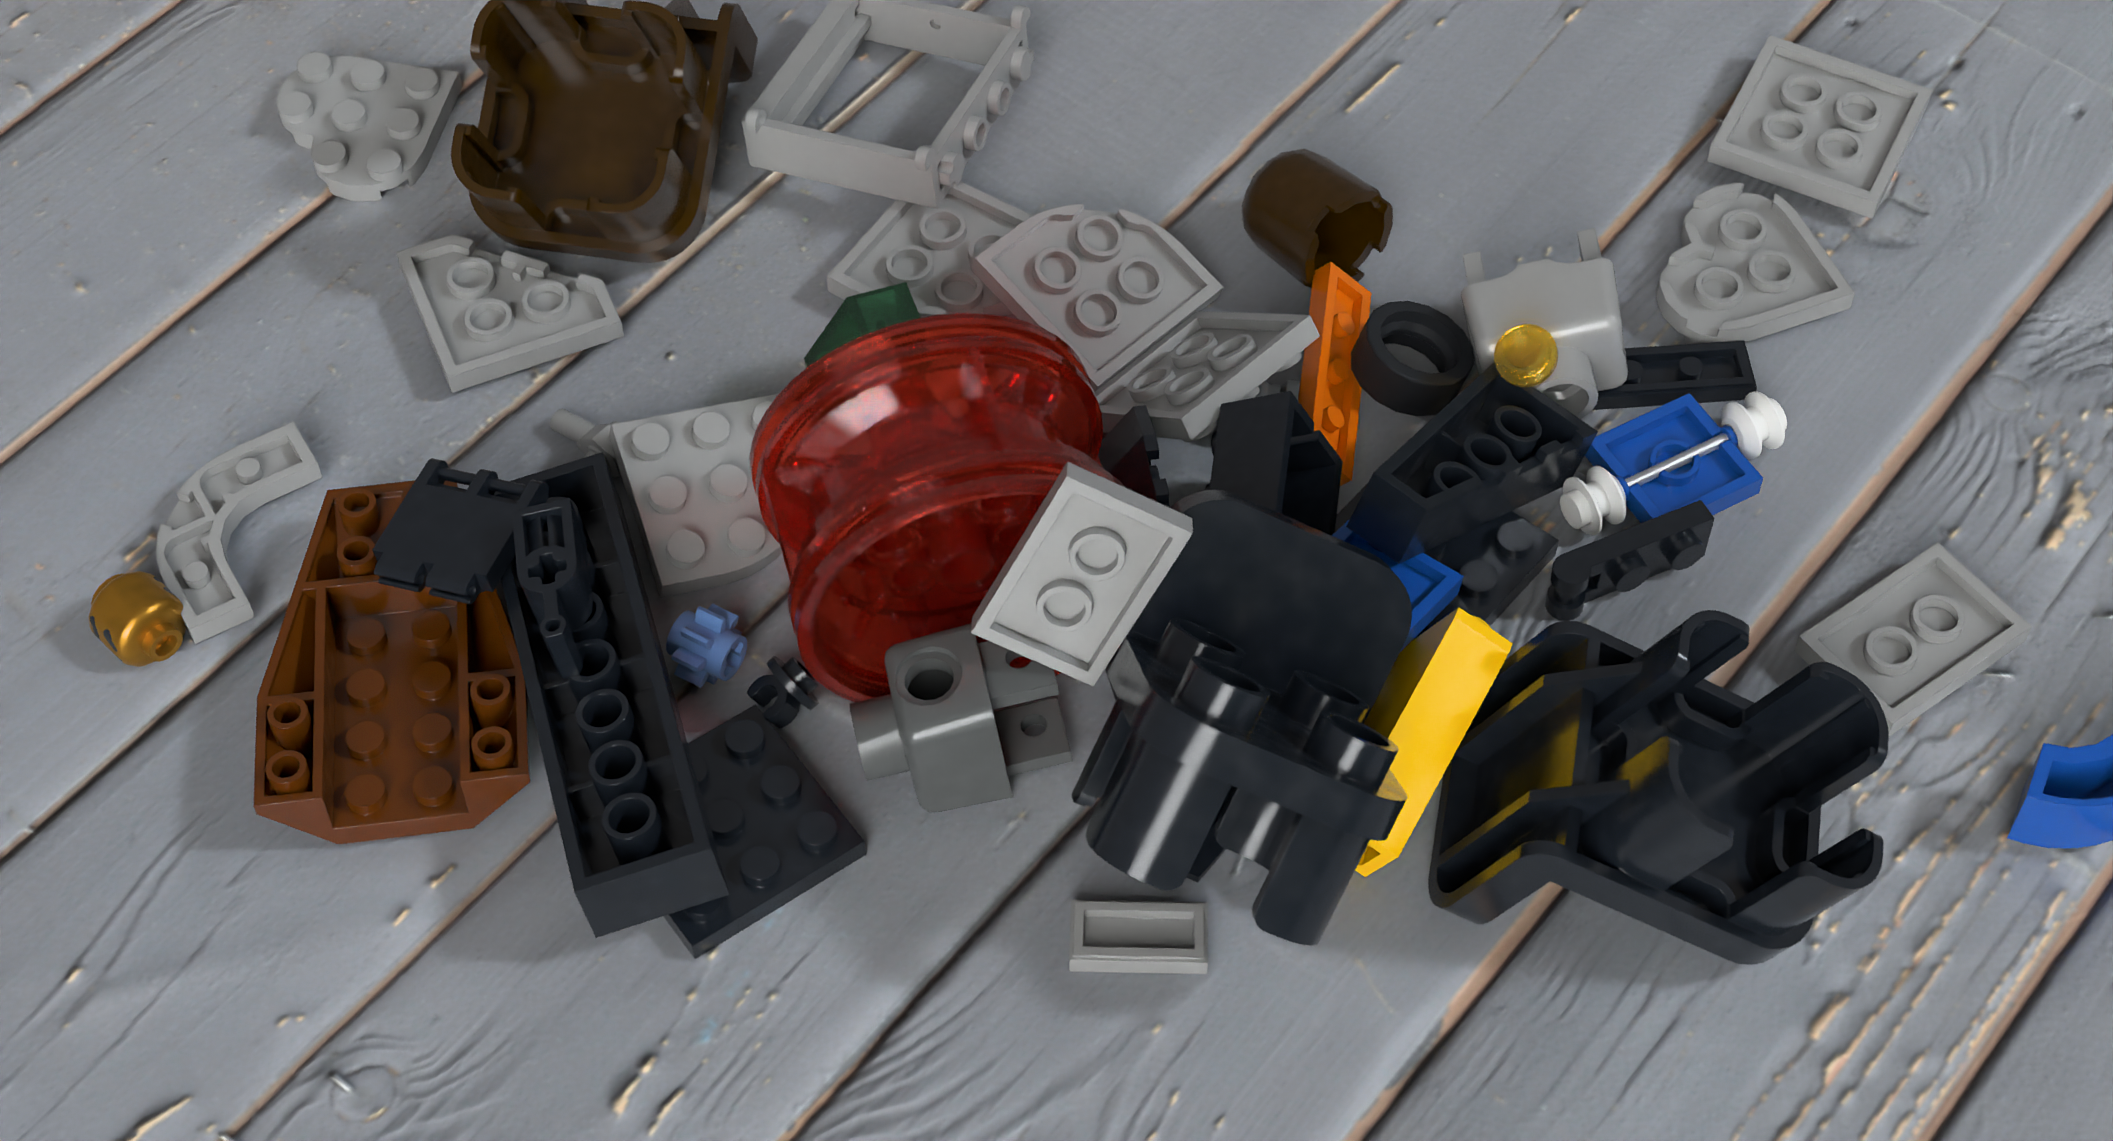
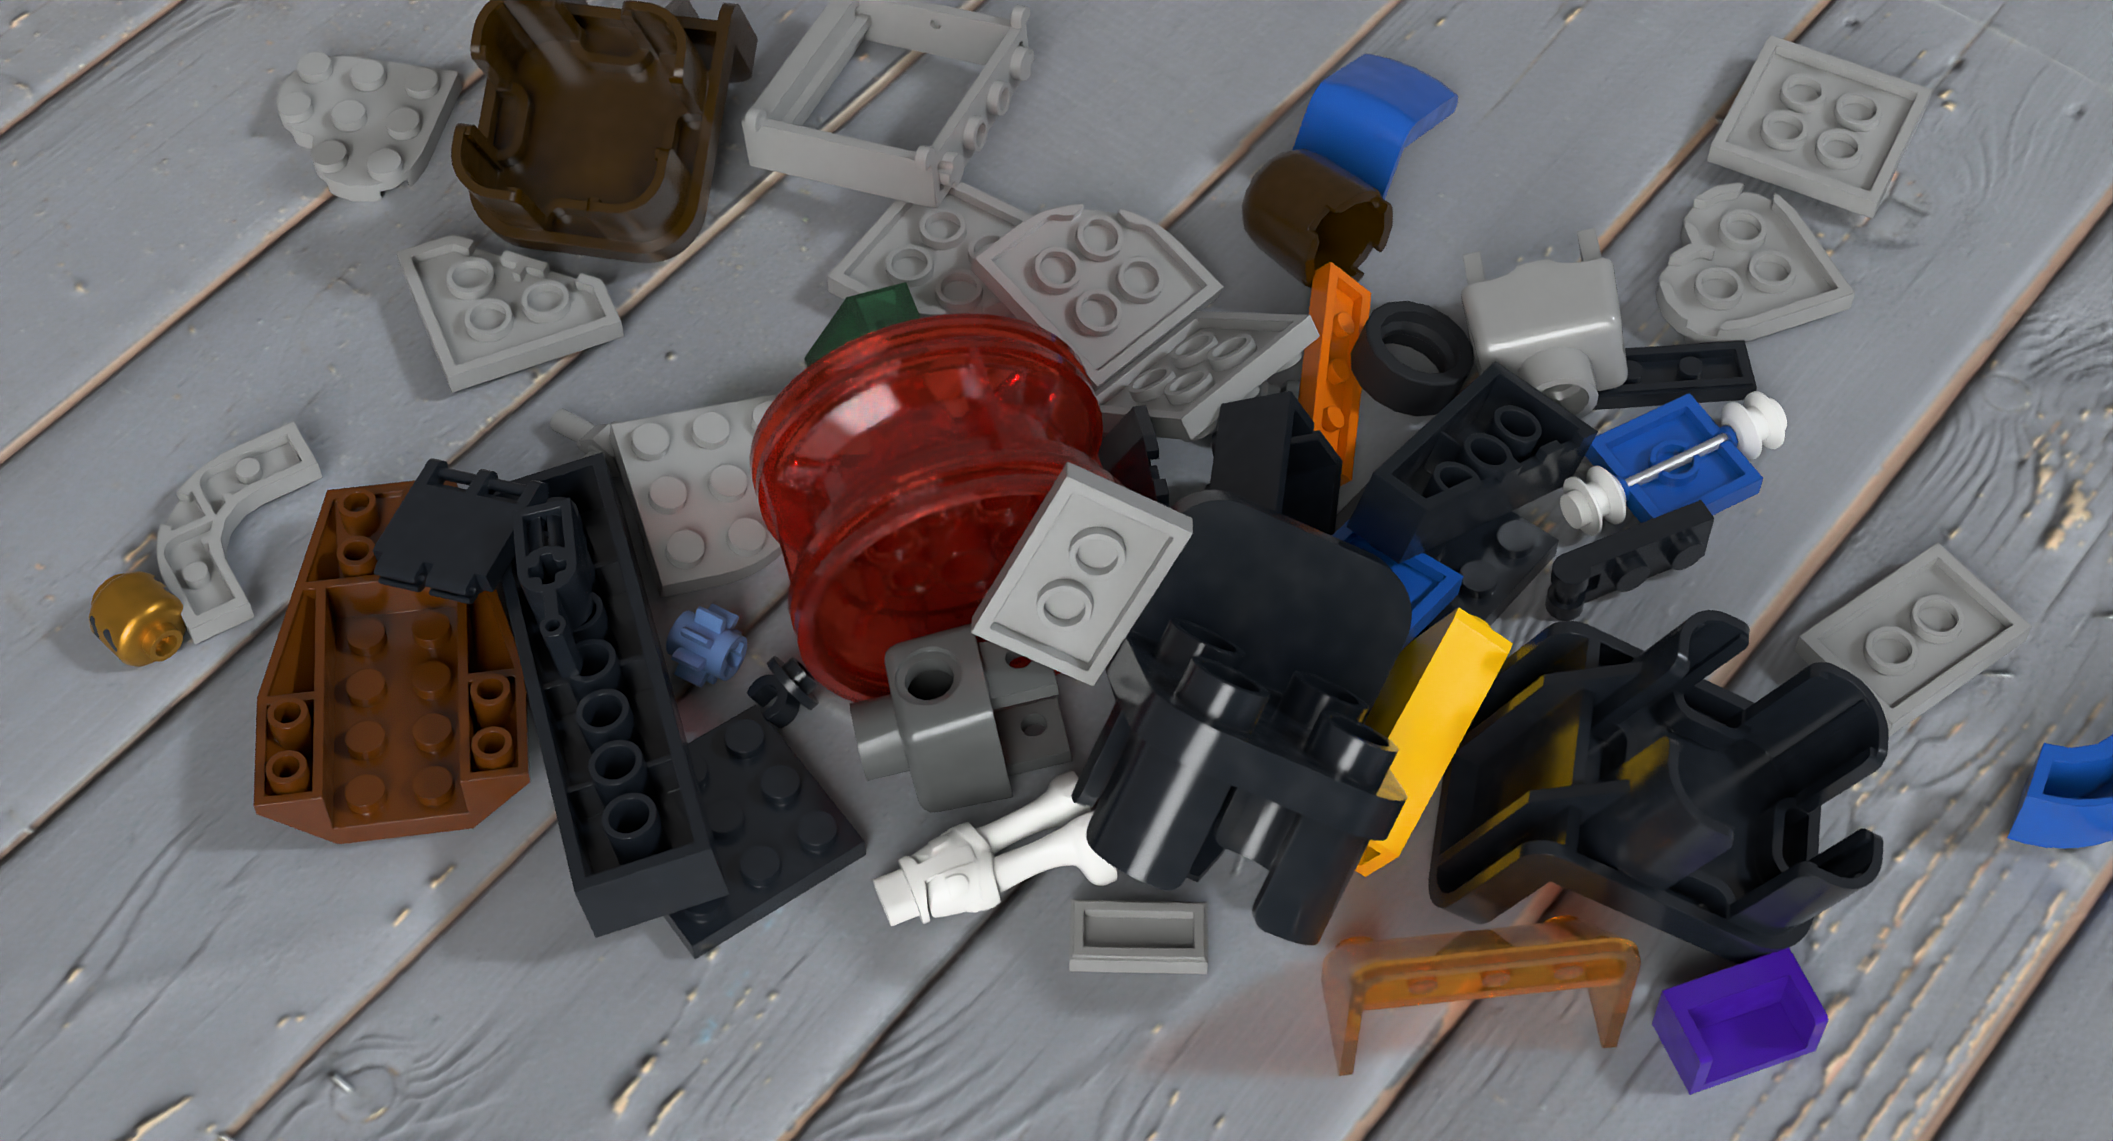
(960, 867): none -> white piece
(1371, 114): none -> blue piece
(1478, 965): none -> clear orange windscreen
(1526, 355): clear yellow plate -> none
(1739, 1020): none -> dark purple panel

